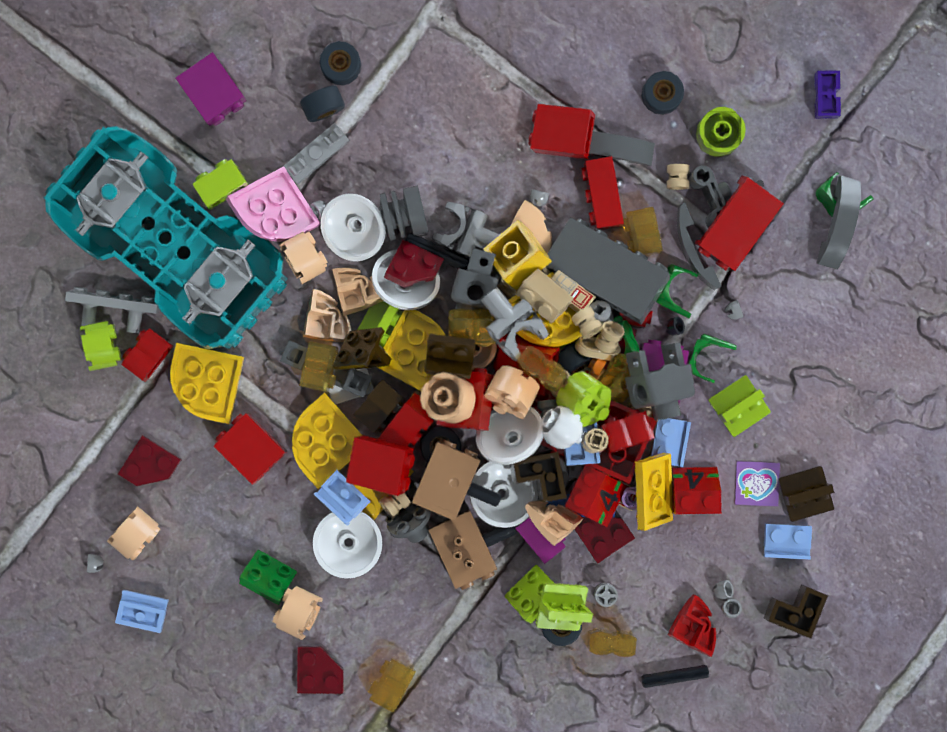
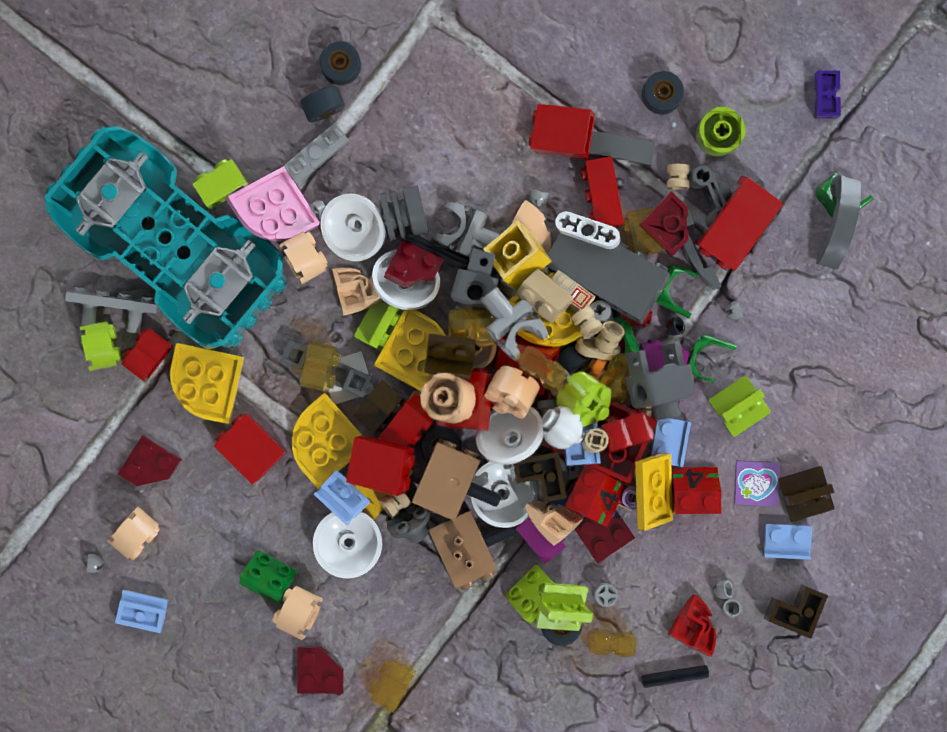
(211, 90): magenta brick -> none
(324, 319): light nougat brick -> none
(362, 350): dark brown bracket -> none
(605, 230): none -> white beam
(668, 224): none -> dark red plate

